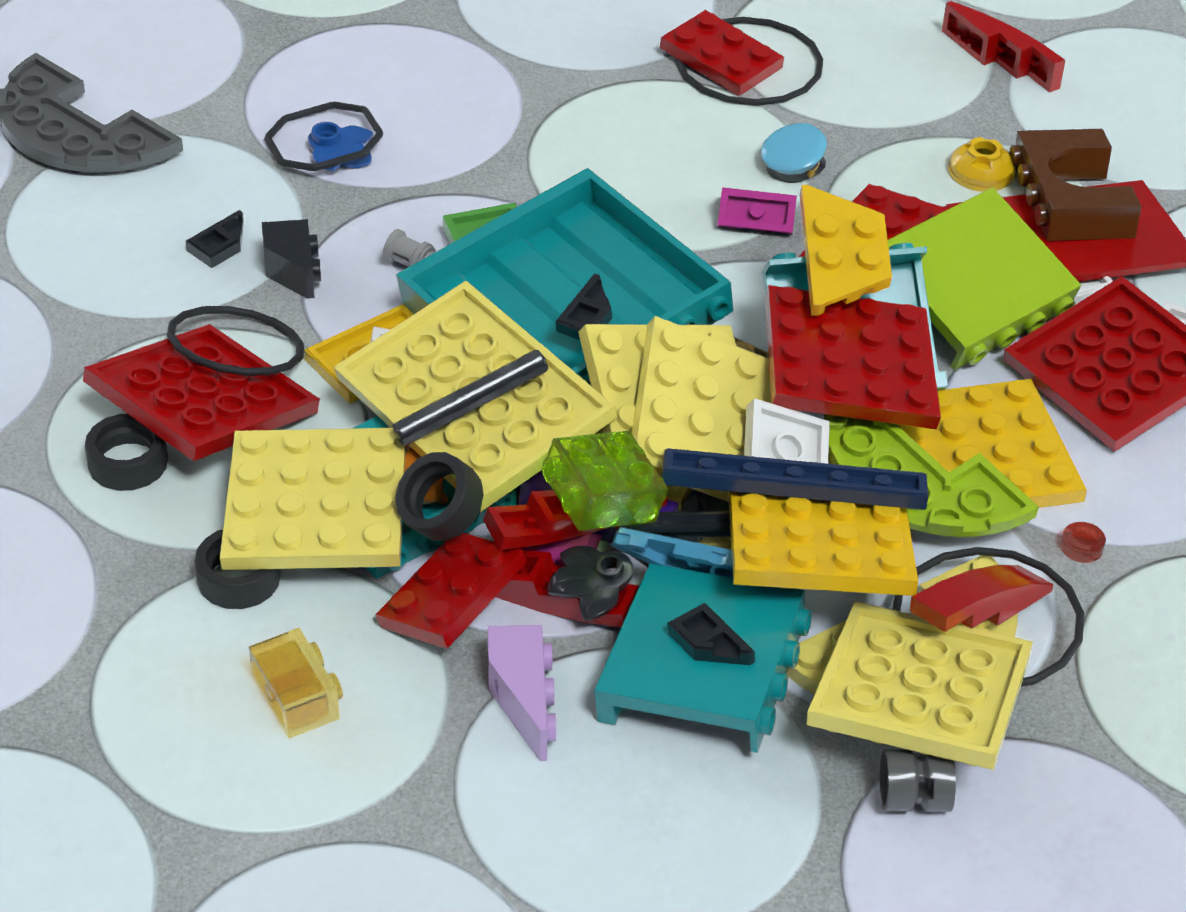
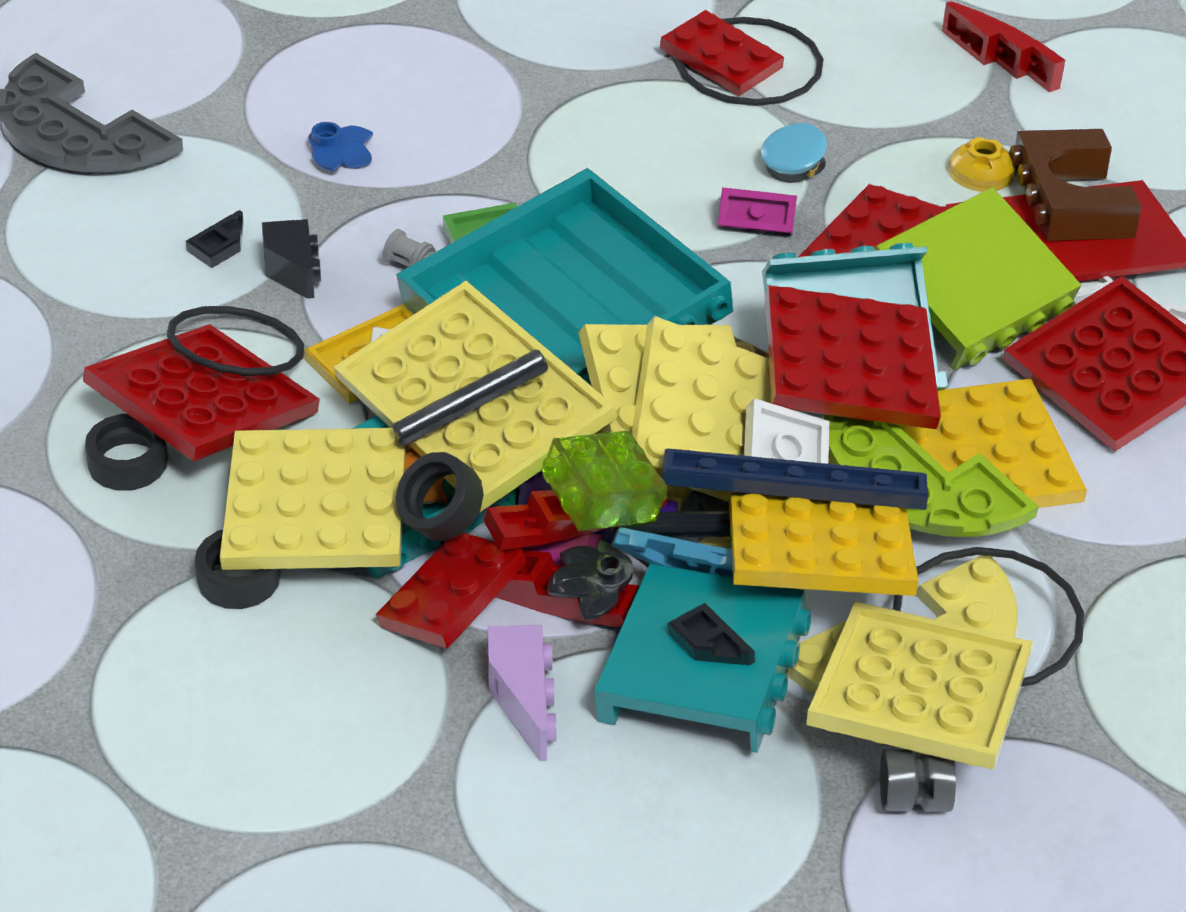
(295, 682): clear yellow brick -> none
(328, 163): black piece -> none
(587, 307): black tile -> none
(842, 249): yellow wing -> none
(979, 595): red slope -> none
(1083, 542): clear red tile -> none

